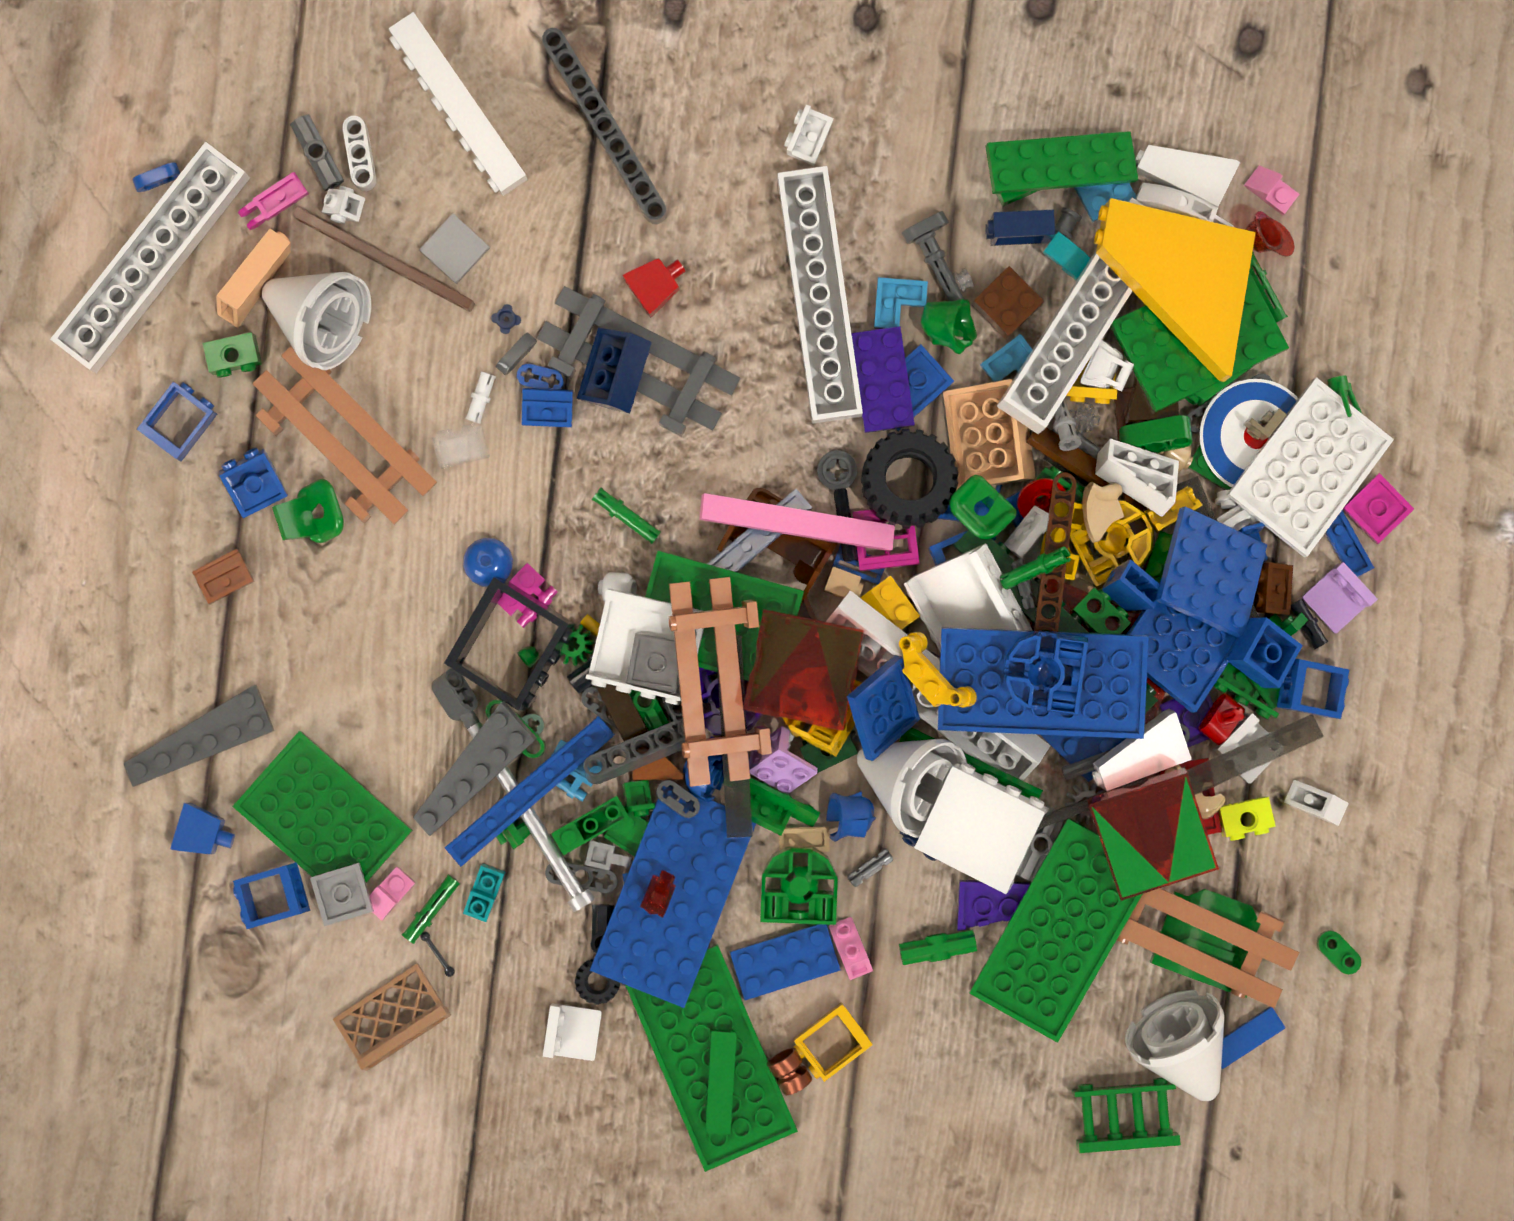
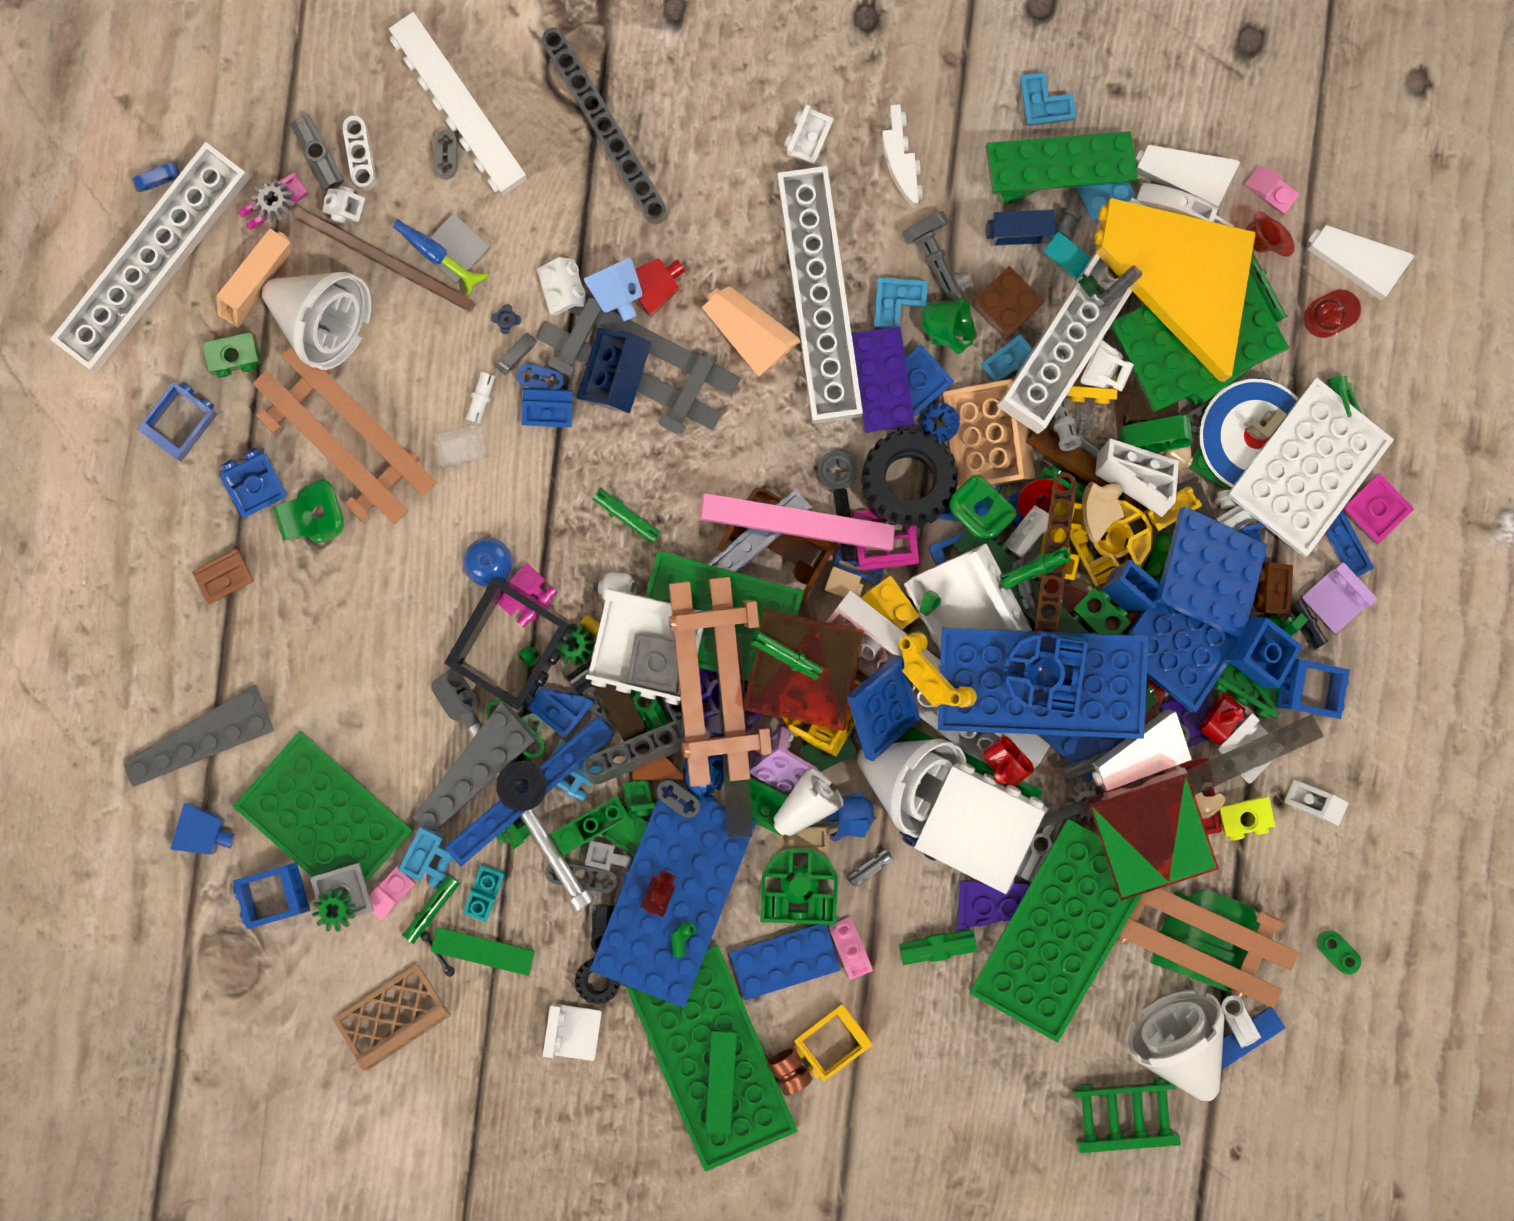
(266, 194): none -> light grey gear
(325, 908): none -> green gear
(420, 854): none -> dark azure plate
(438, 255): none -> blue piece
(439, 155): none -> dark grey beam
(482, 951): none -> green tile
(507, 789): none -> black plate
(560, 709): none -> blue wing
(561, 285): none -> white bracket
(616, 288): none -> light blue torso
(680, 936): none -> green arm
(749, 329): none -> light nougat slope
(794, 659): none -> green pin
(807, 803): none -> white cone
(901, 166): none -> white slope
(930, 602): none -> green tile
(950, 418): none -> blue gear
(1007, 761): none -> red beam
(1040, 107): none -> dark azure plate
(1089, 285): none -> dark green plate
(1121, 285): none -> dark grey axle
(1240, 1023): none -> white piece
(1332, 313): none -> clear red piece
(1360, 259): none -> white slope

